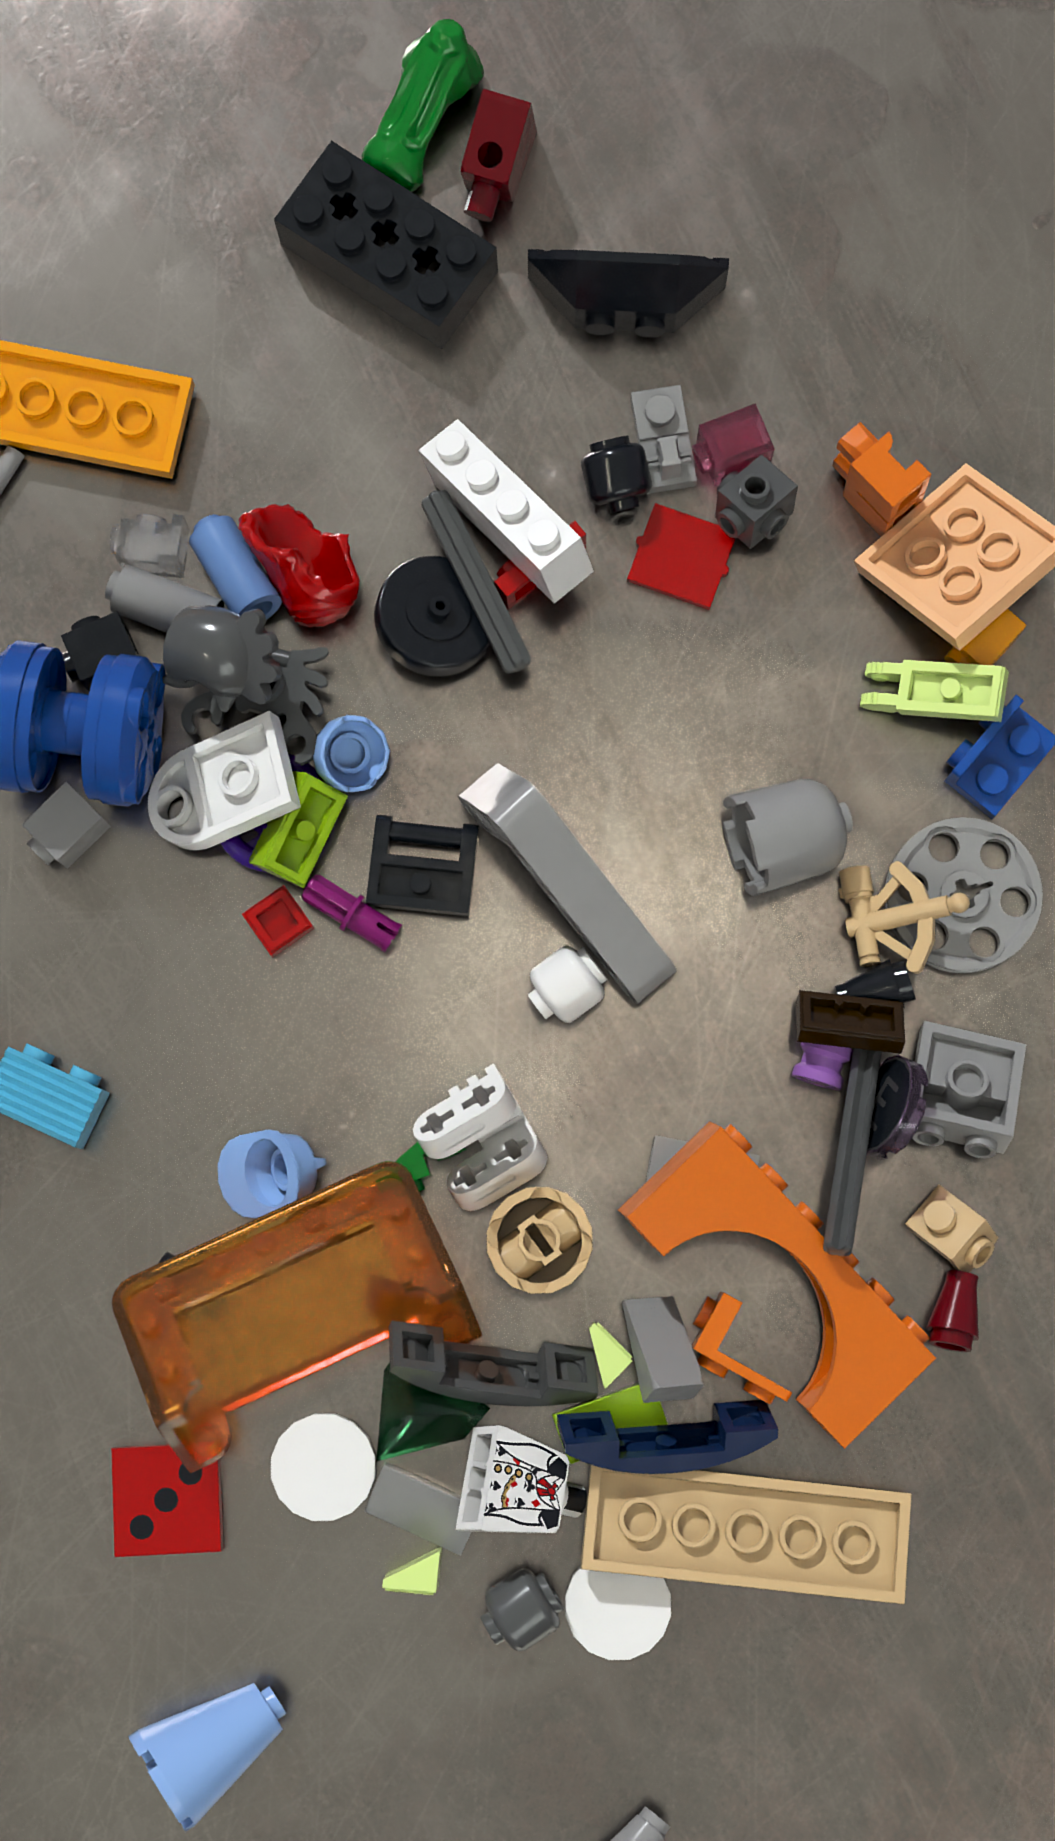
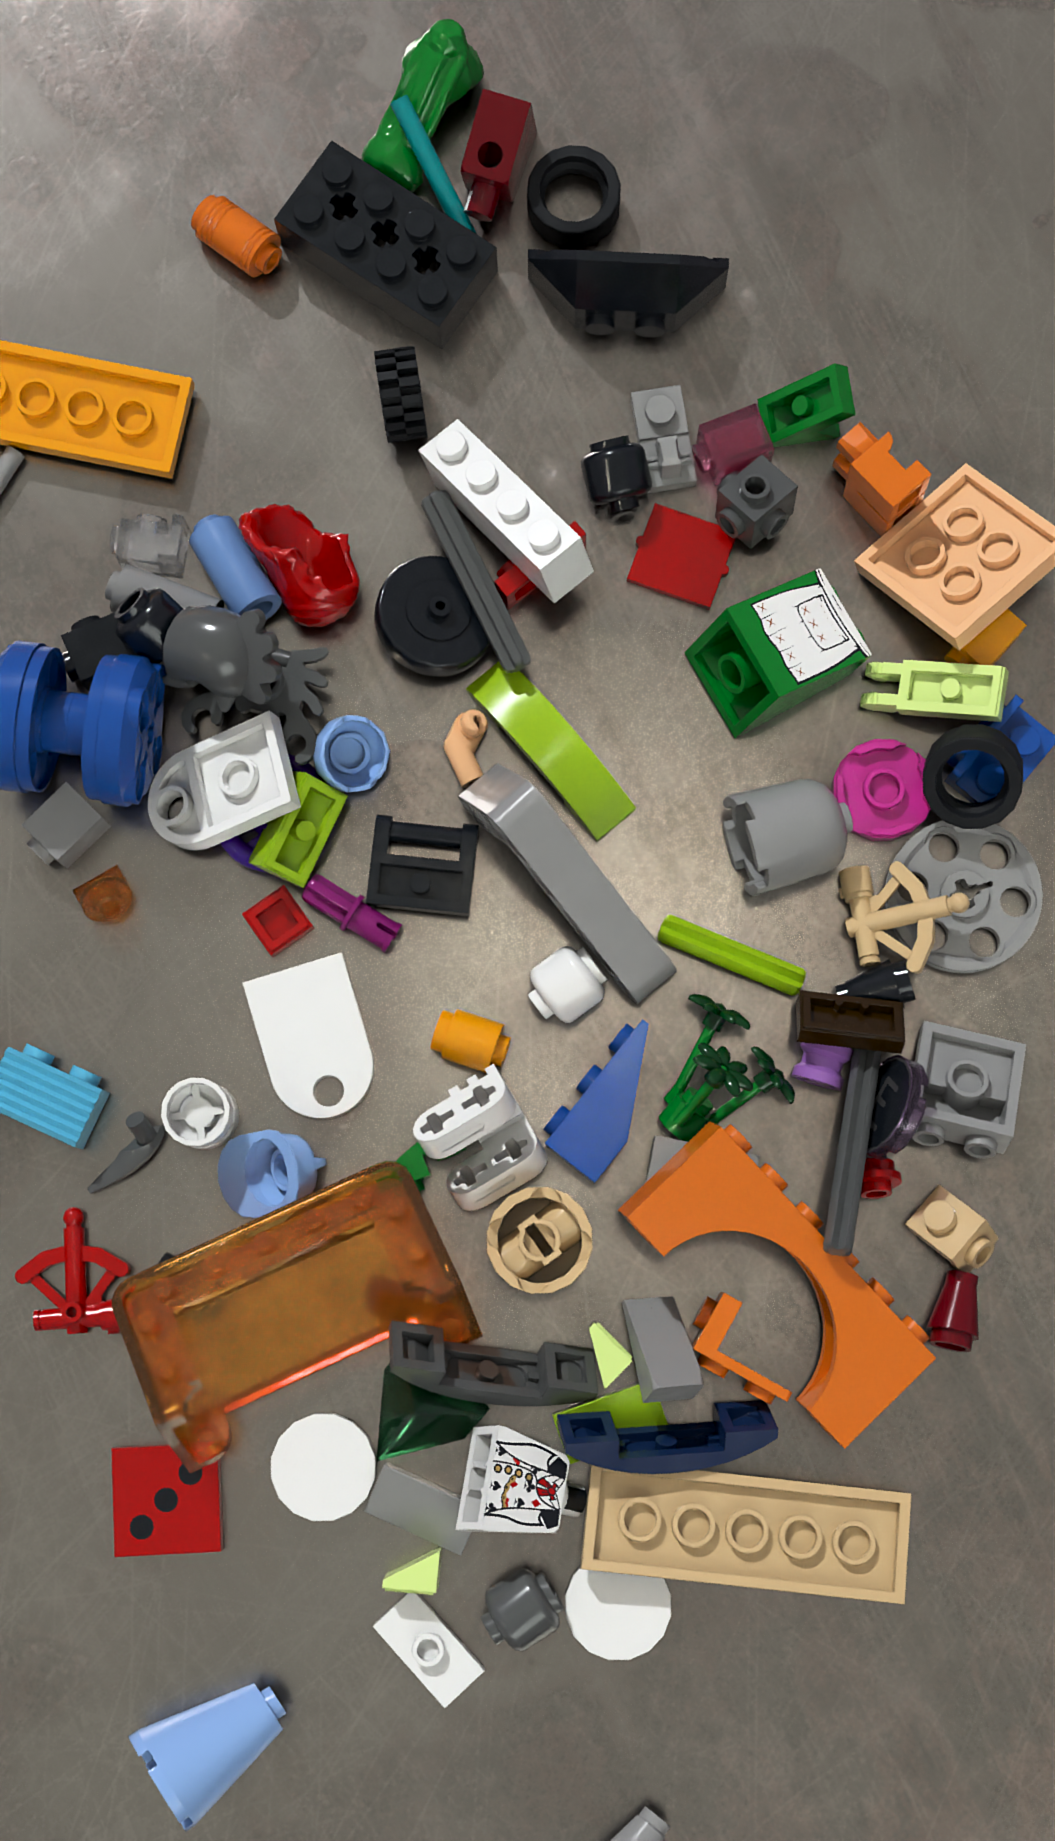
(77, 1310): none -> red piece
(105, 895): none -> clear orange plate
(134, 1155): none -> dark grey bar
(145, 621): none -> black head
(200, 1113): none -> white wheel
(237, 235): none -> orange head
(312, 1032): none -> white tile
(400, 394): none -> black tyre
(429, 161): none -> teal bar
(429, 1648): none -> white plate
(462, 744): none -> light nougat arm
(470, 1040): none -> light orange brick
(553, 749): none -> lime slope
(566, 161): none -> black tyre
(601, 1119): none -> blue slope
(690, 1110): none -> plant
(731, 955): none -> lime axle
(776, 651): none -> slope
(809, 407): none -> green slope
(879, 1178): none -> red plate
(882, 789): none -> dark pink tile
(973, 814): none -> black tyre

